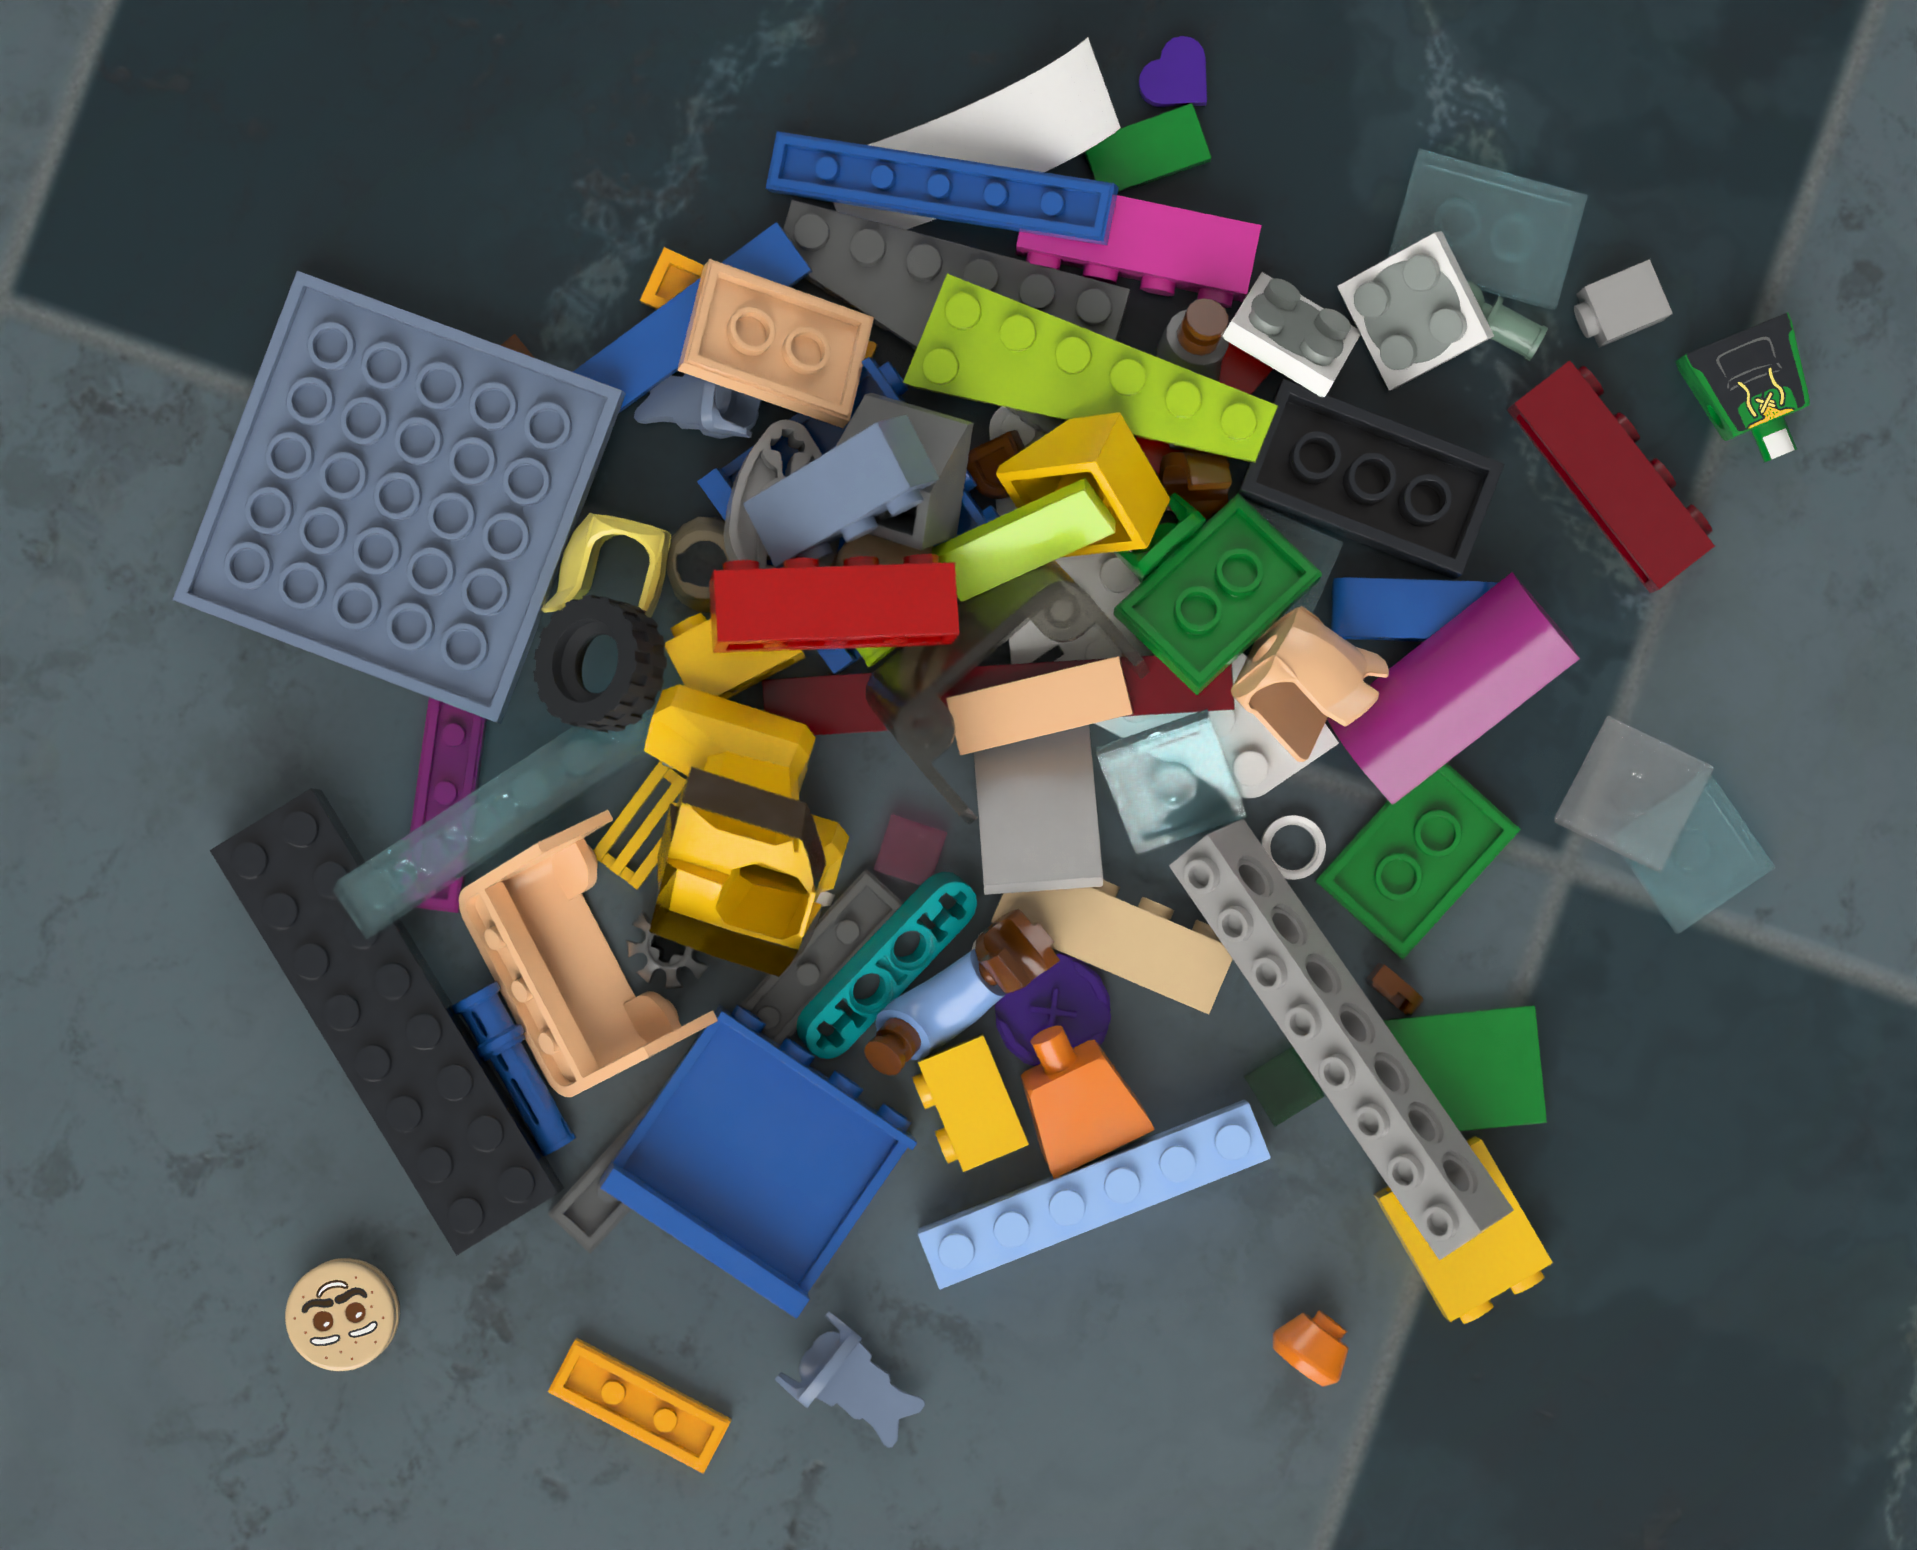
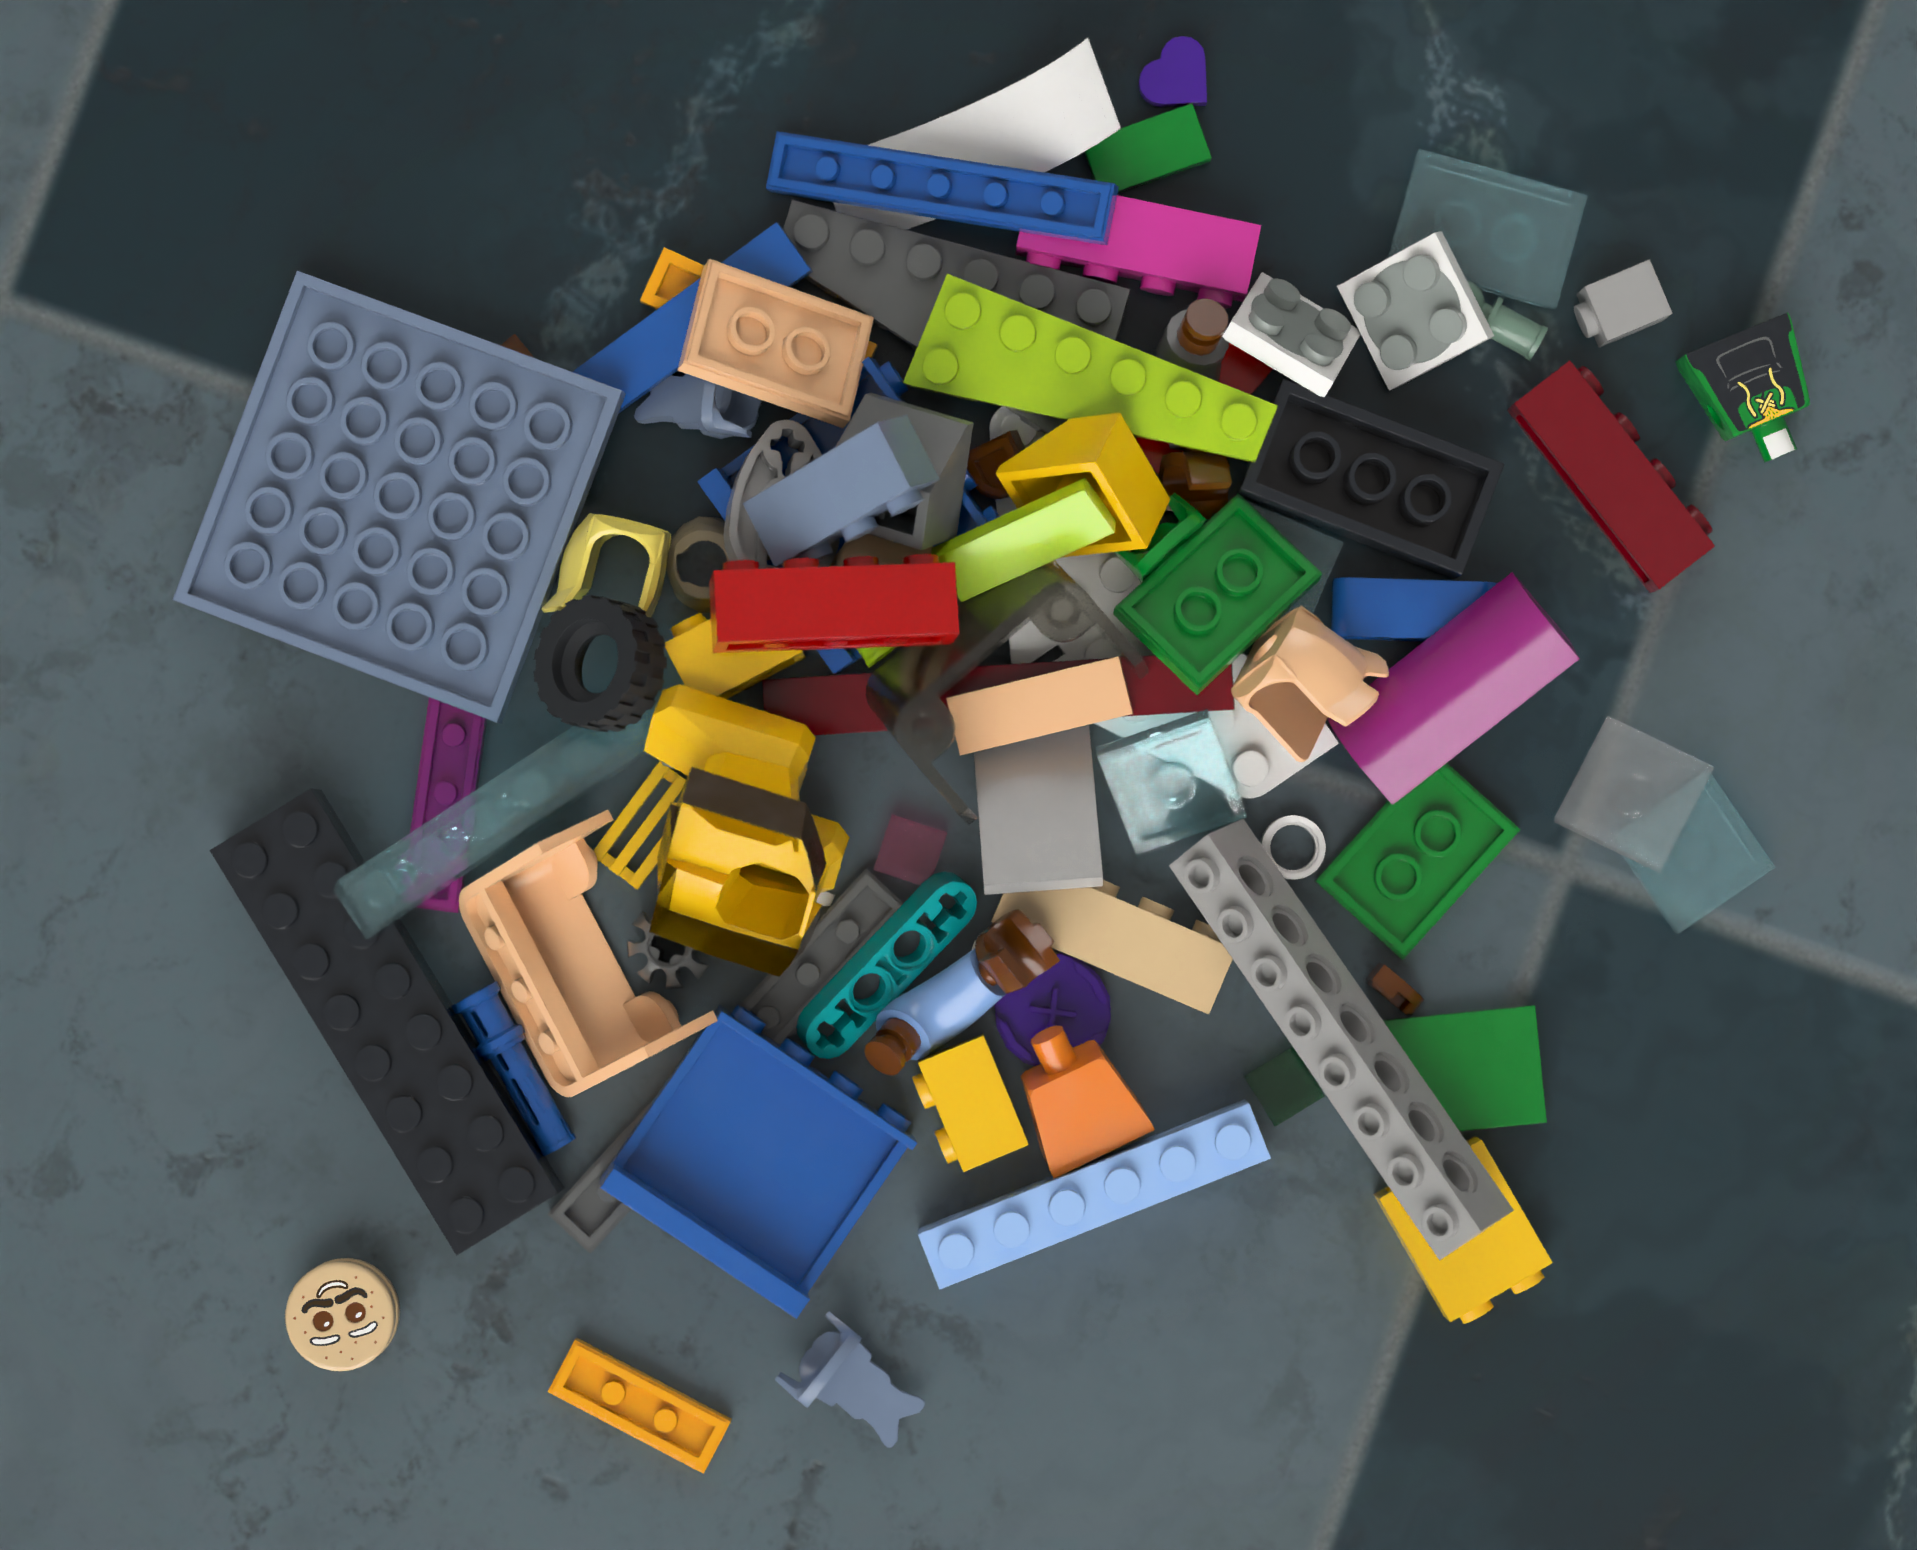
(1313, 1347): orange cone -> none

